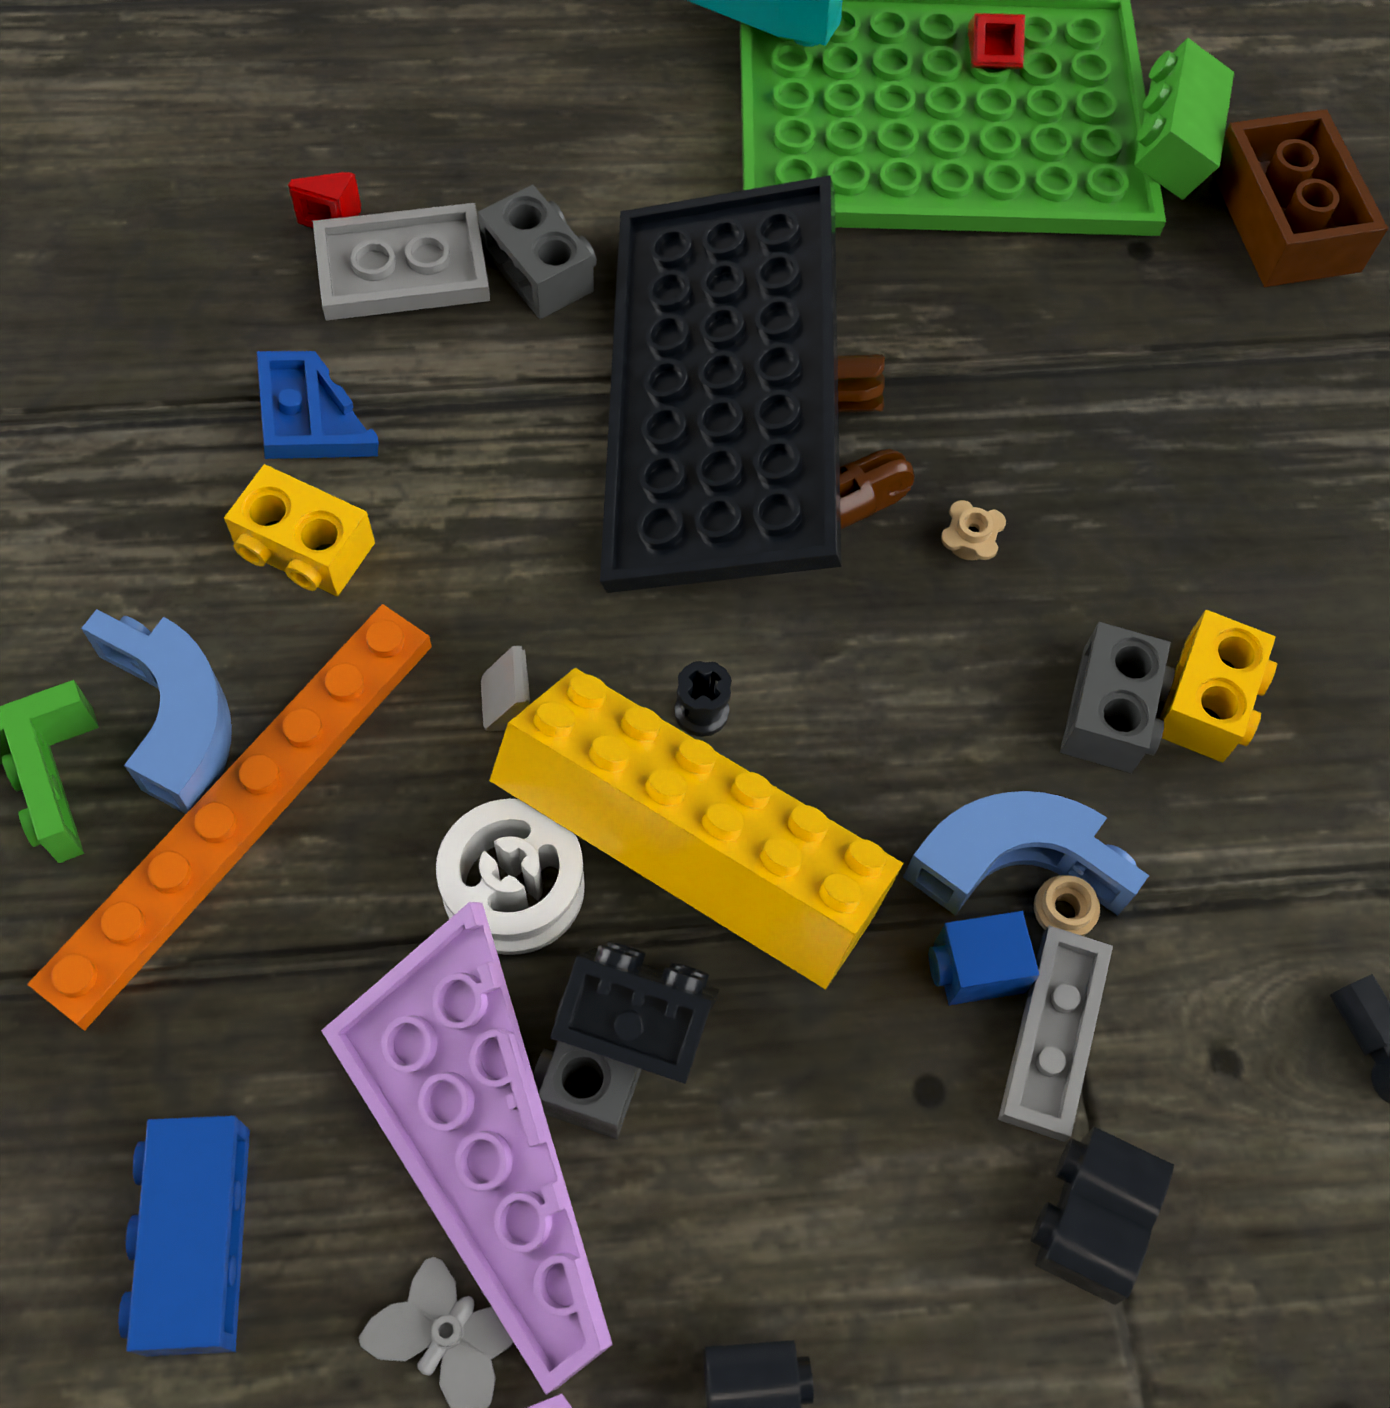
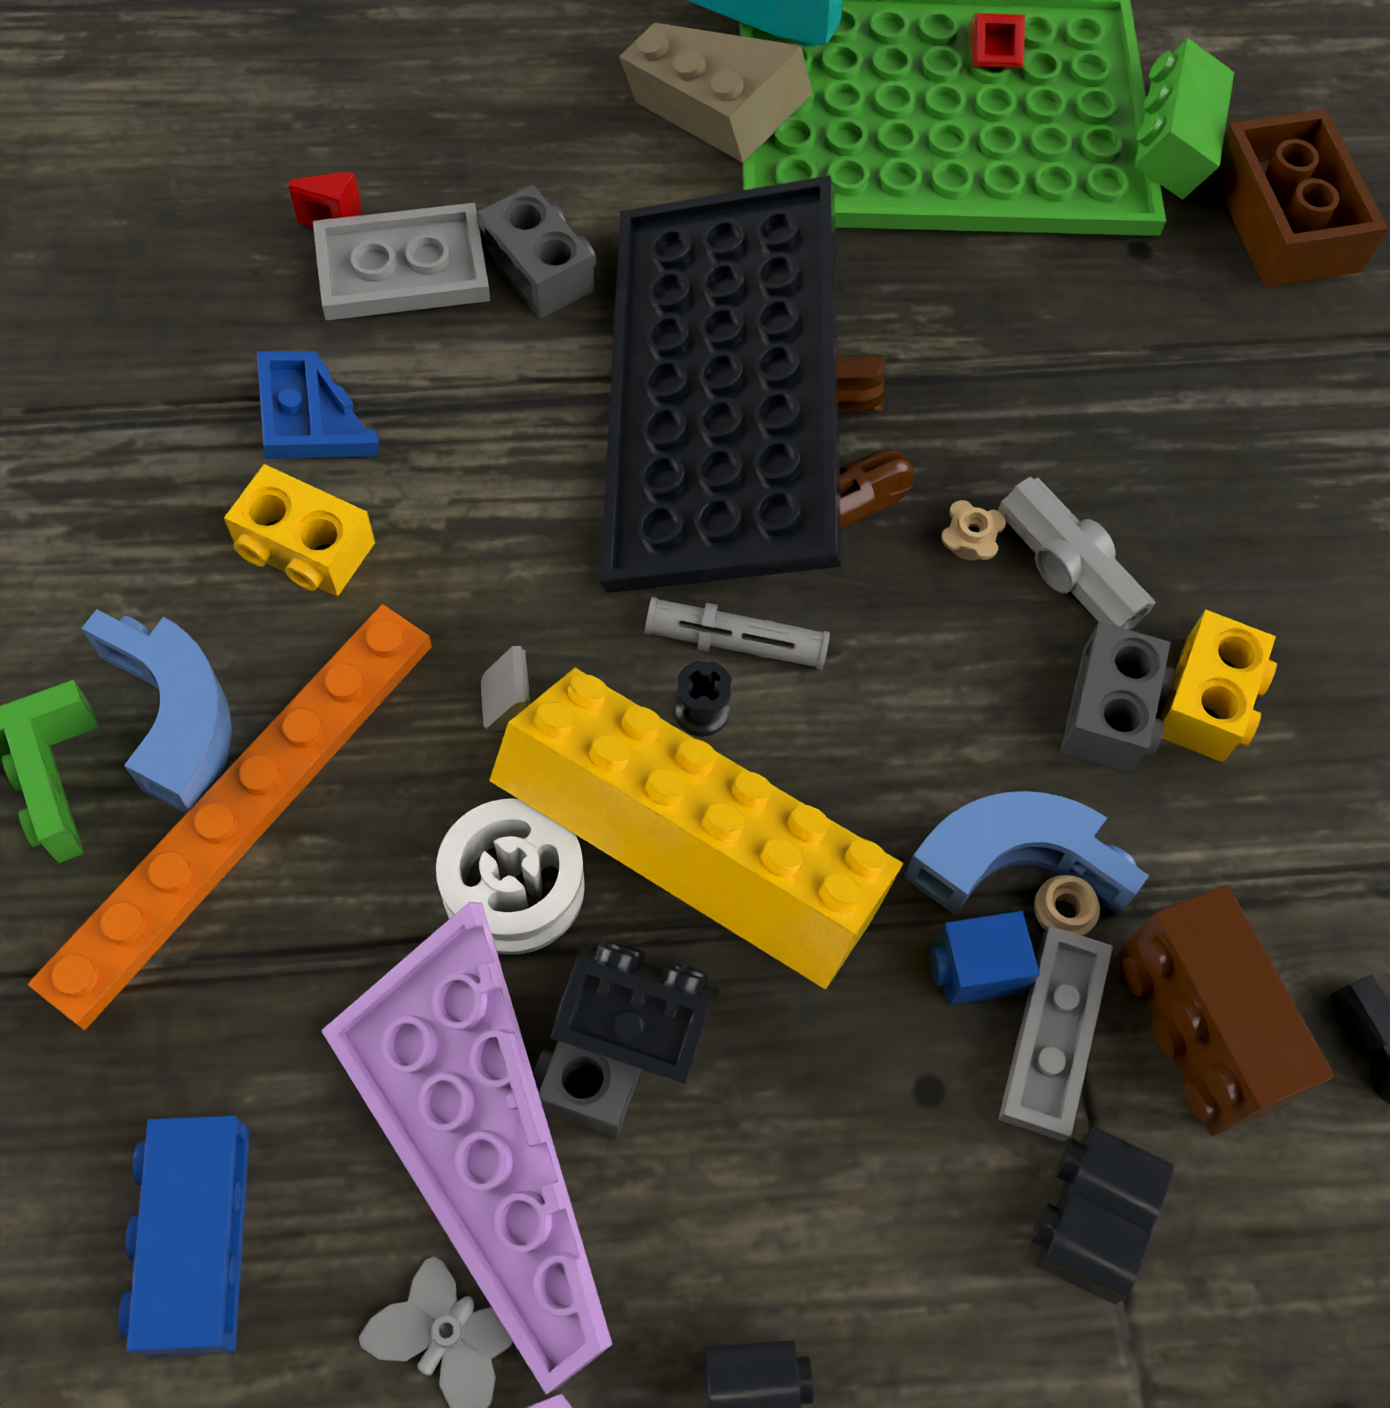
(665, 617): none -> light grey pin
(717, 84): none -> dark tan wedge
(1075, 555): none -> light grey piece
(1221, 1011): none -> reddish brown brick

